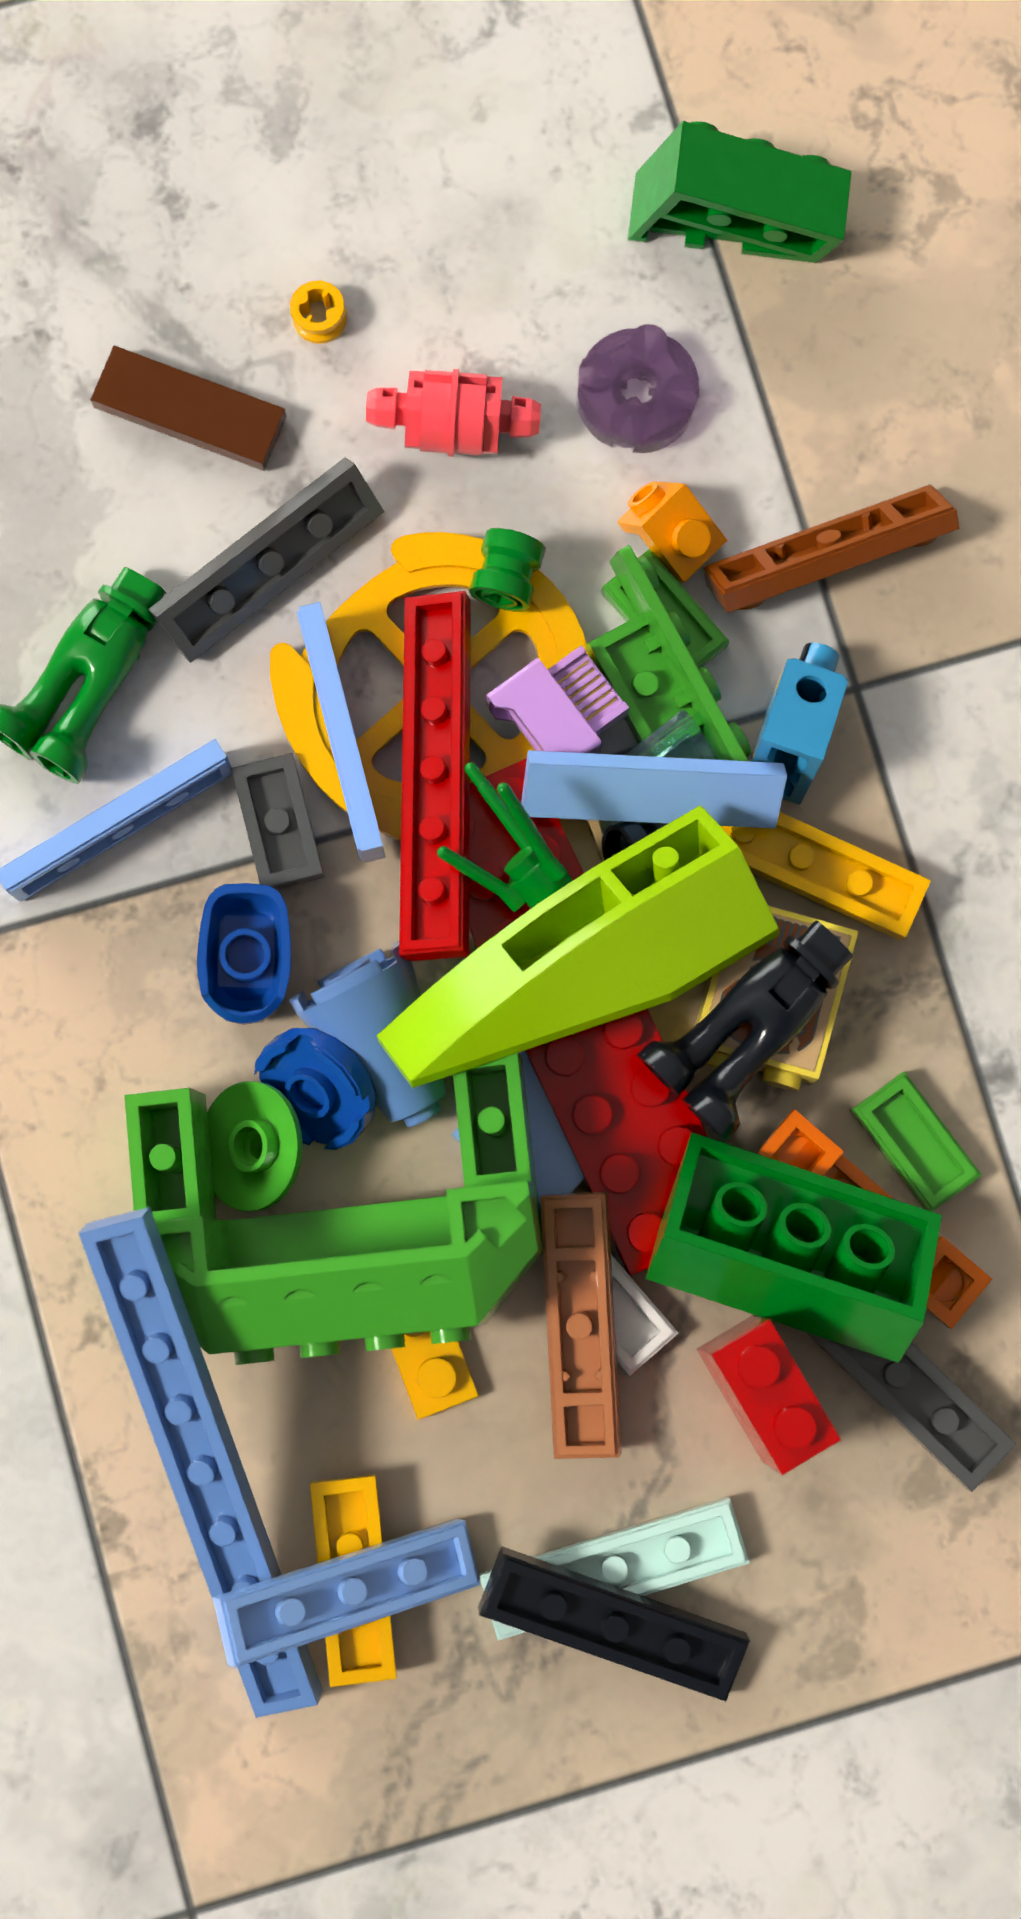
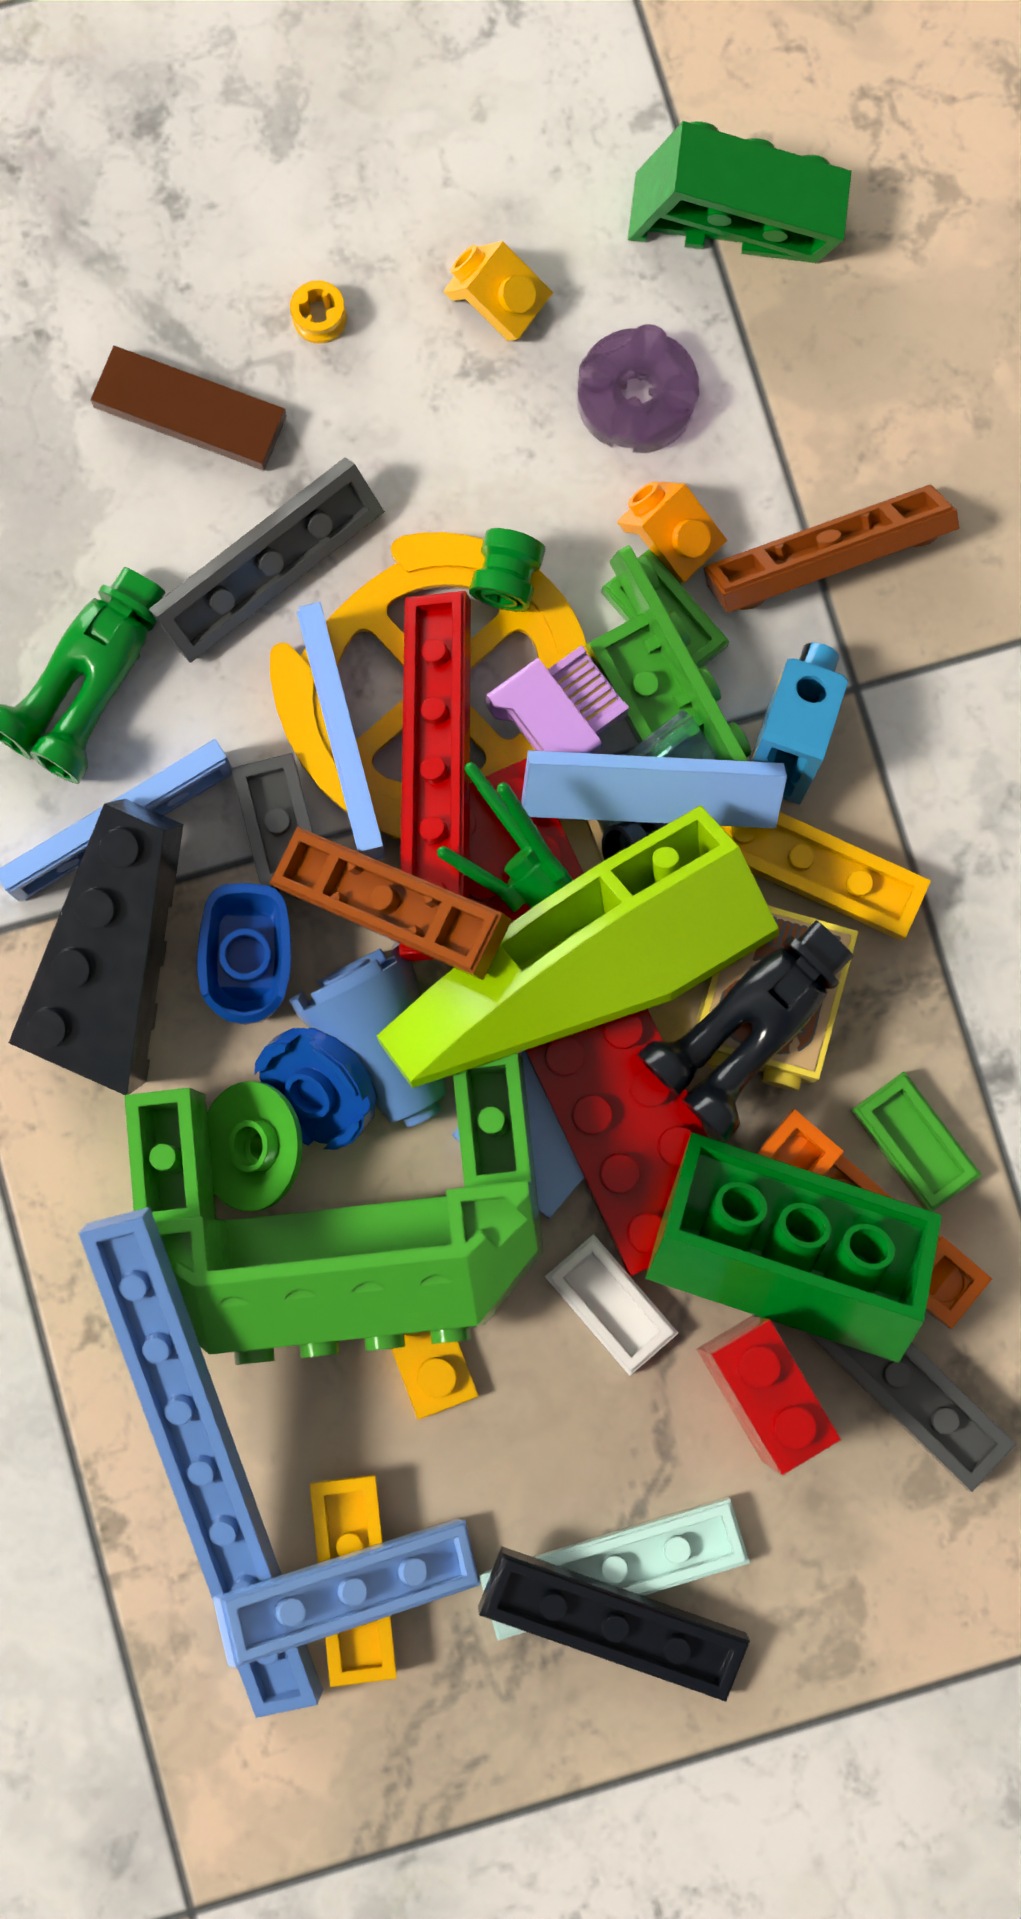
(104, 958): none -> black wedge
(391, 902): none -> dark orange plate
(453, 412): coral piece -> none
(498, 287): none -> yellow bracket
(580, 1325): nougat plate -> none

